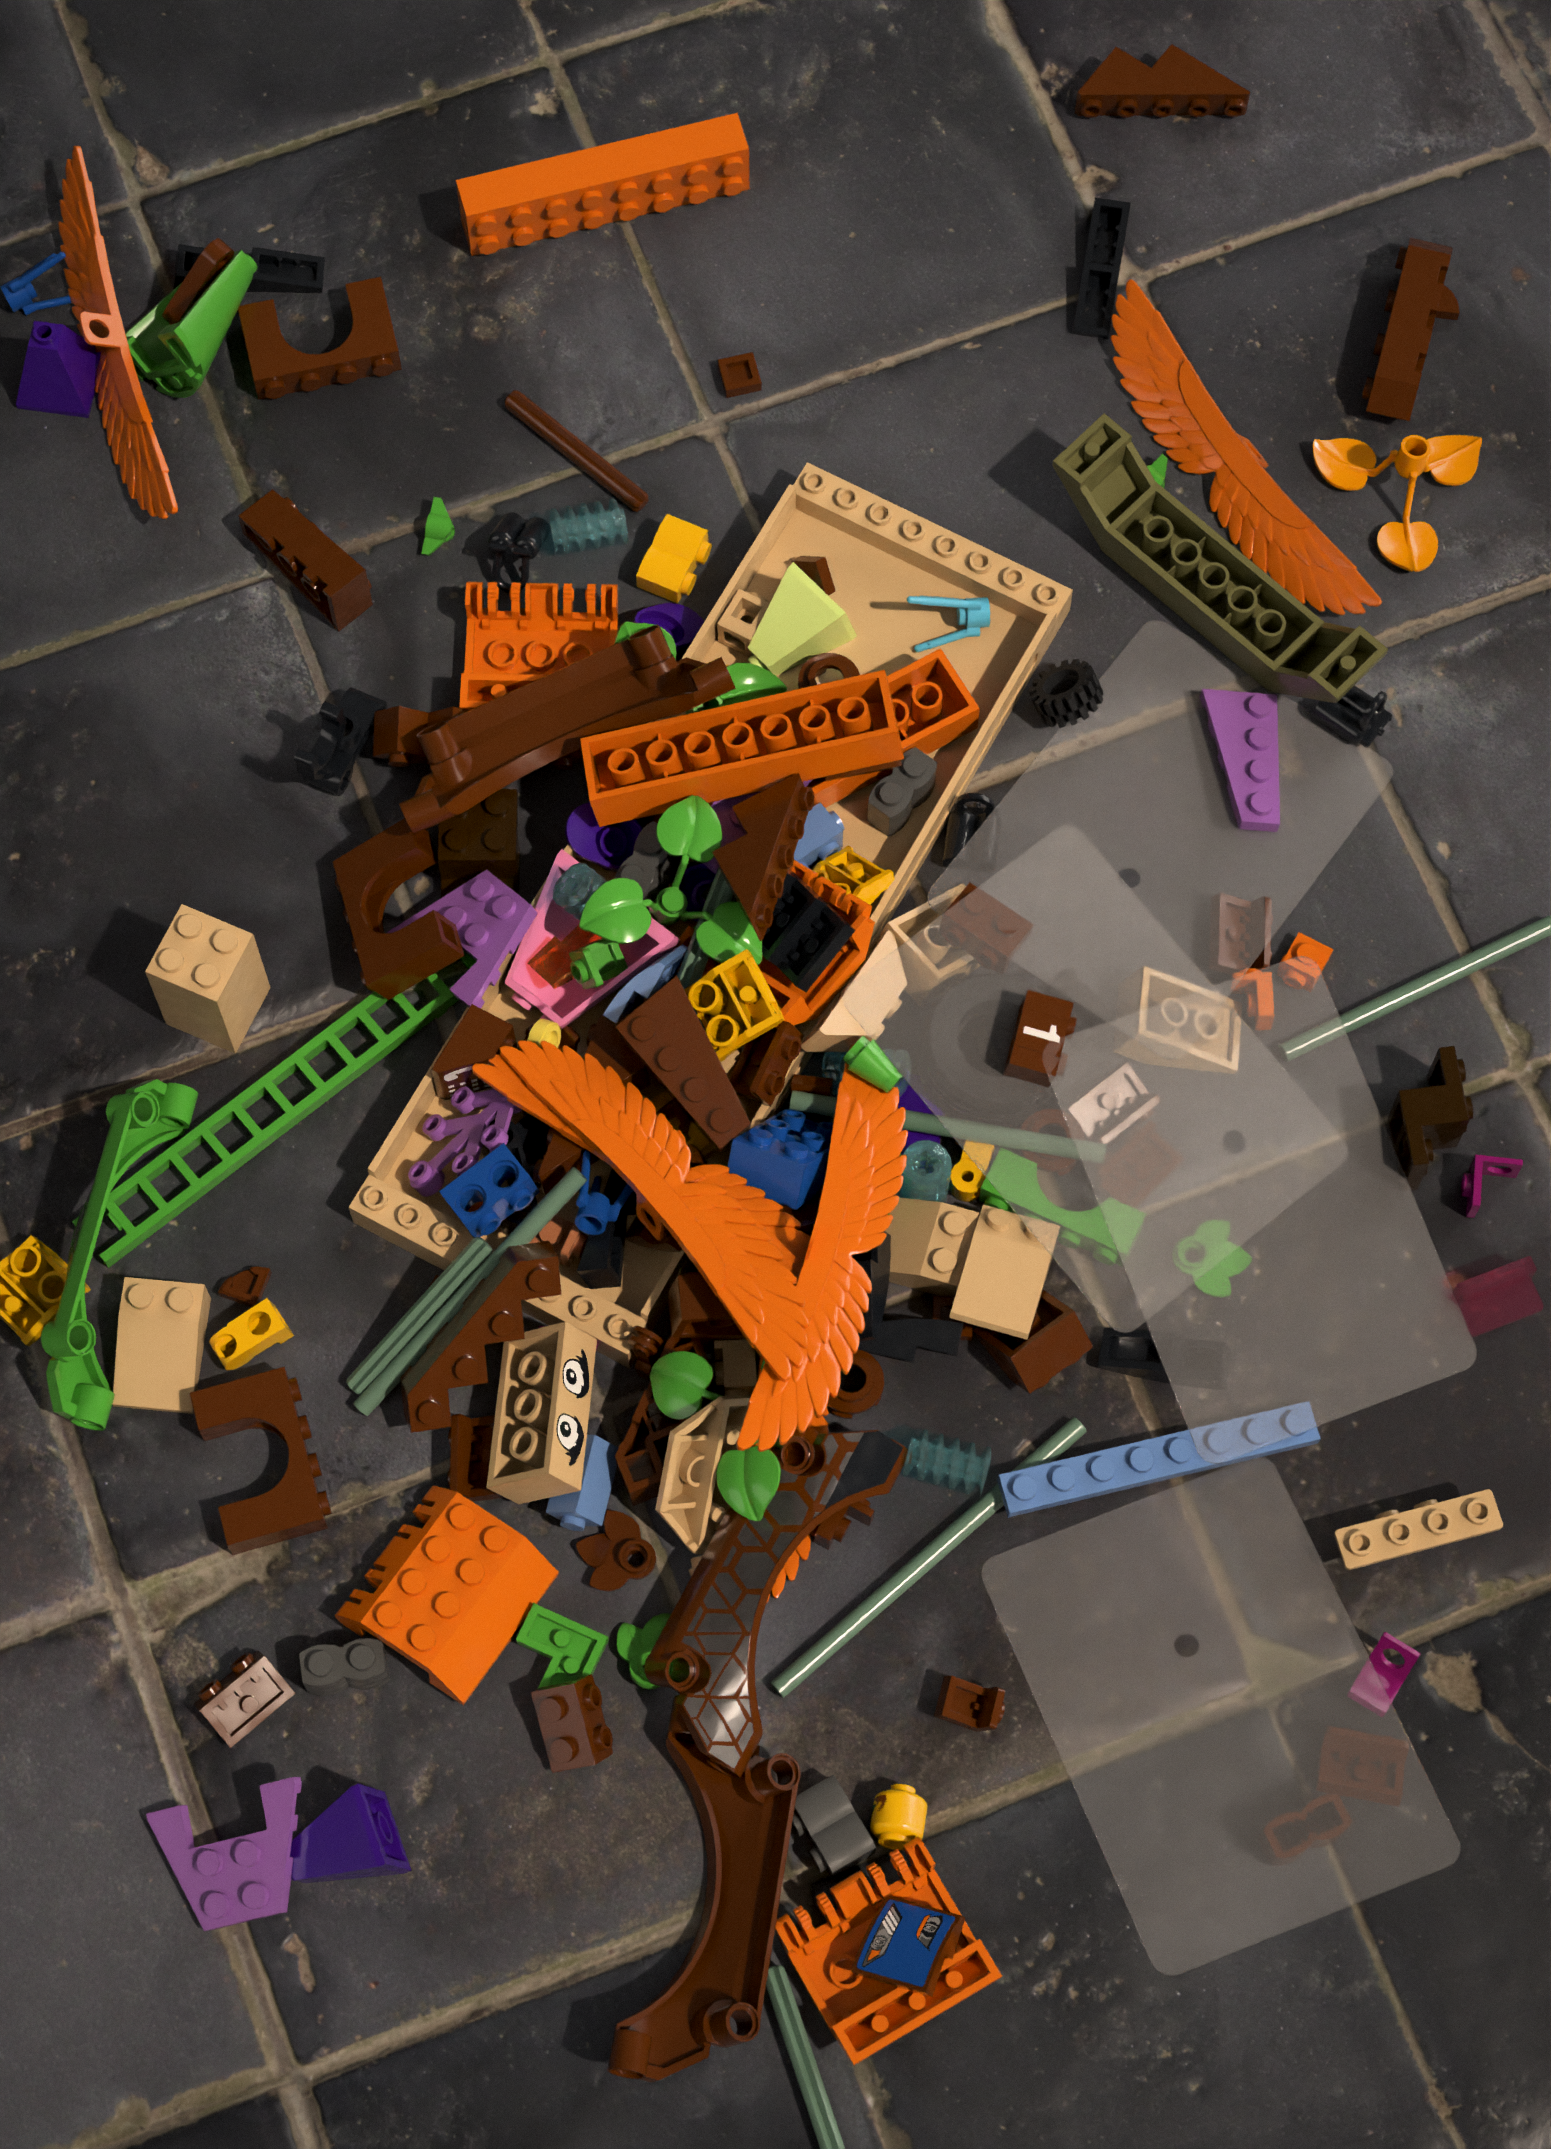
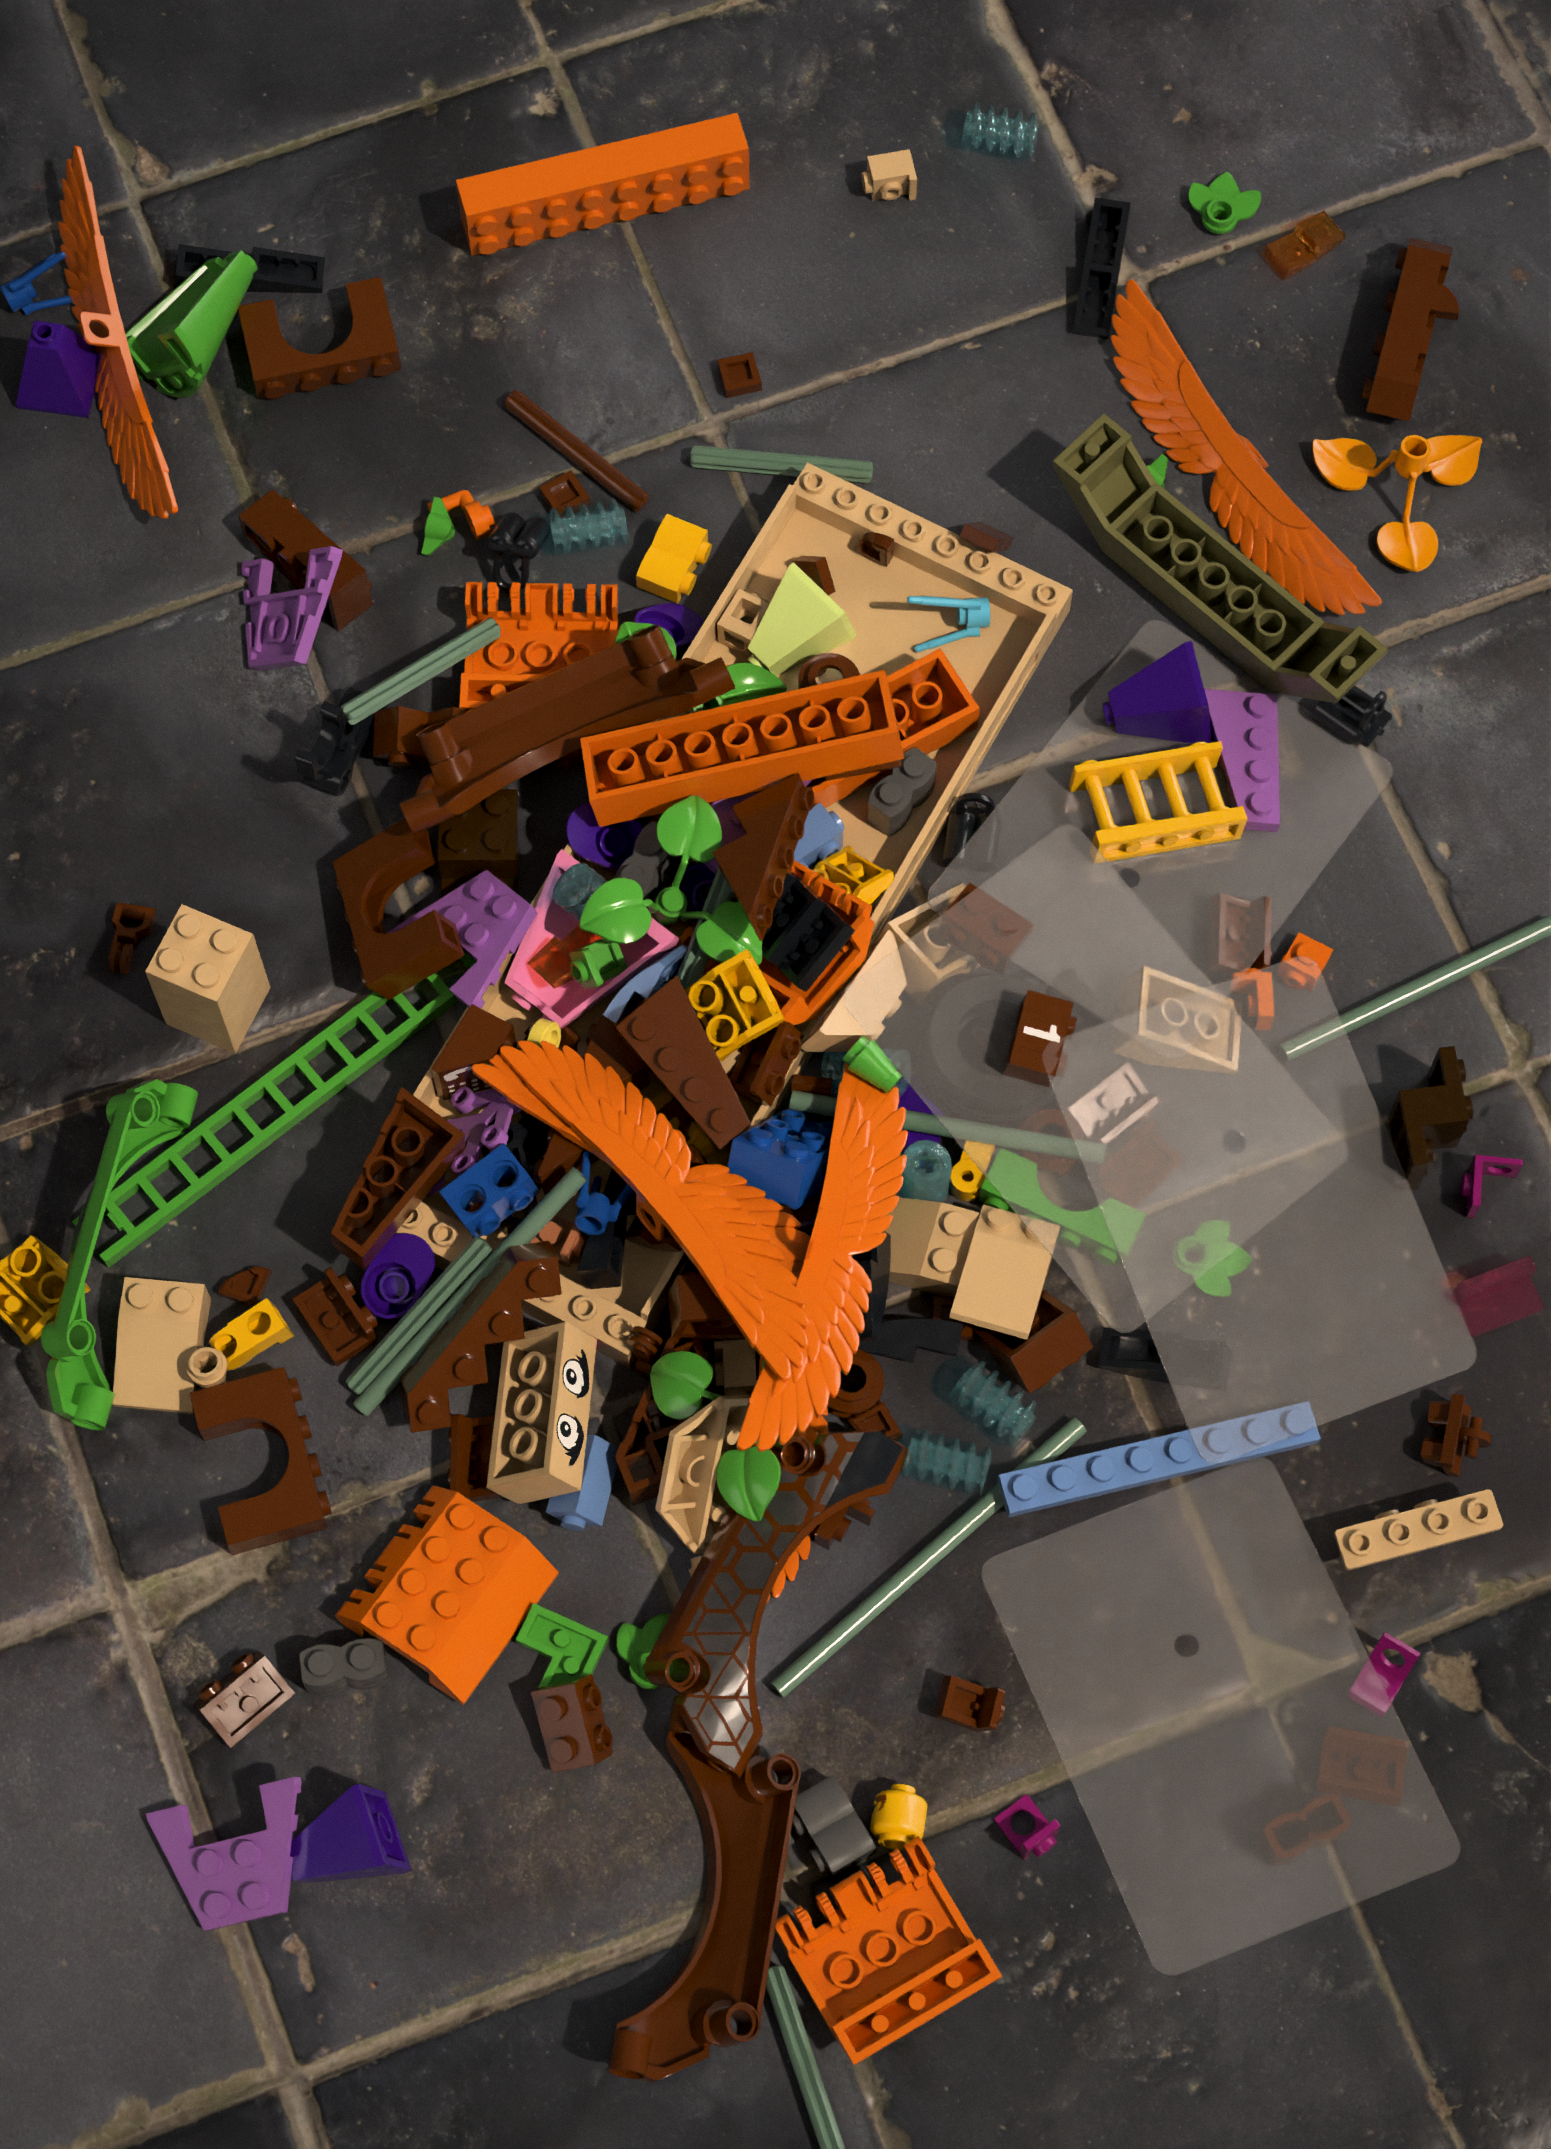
(122, 956): none -> reddish brown piece
(202, 274): reddish brown beam -> none
(207, 1367): none -> tan cone
(288, 621): none -> medium lavender wing
(336, 1318): none -> reddish brown bracket
(397, 1175): none -> reddish brown wedge
(398, 1276): none -> dark purple cap
(420, 671): none -> sand green axle
(477, 516): none -> orange plate
(563, 492): none -> reddish brown tile
(610, 1553): reddish brown plate -> none
(777, 463): none -> sand green axle
(876, 547): none -> reddish brown tile
(877, 1419): none -> reddish brown tile
(890, 176): none -> tan brick
(908, 1945): slope -> none
(986, 537): none -> reddish brown tile
(996, 1402): none -> clear light blue piece
(1000, 130): none -> clear light blue piece
(1036, 1842): none -> magenta bracket
(1066, 693): black tyre -> none
(1163, 700): none -> dark purple slope
(1163, 835): none -> yellow fence
(1171, 87): reddish brown slope -> none
(1224, 201): none -> bright green plate
(1304, 246): none -> clear orange slope
(1455, 1418): none -> reddish brown hips

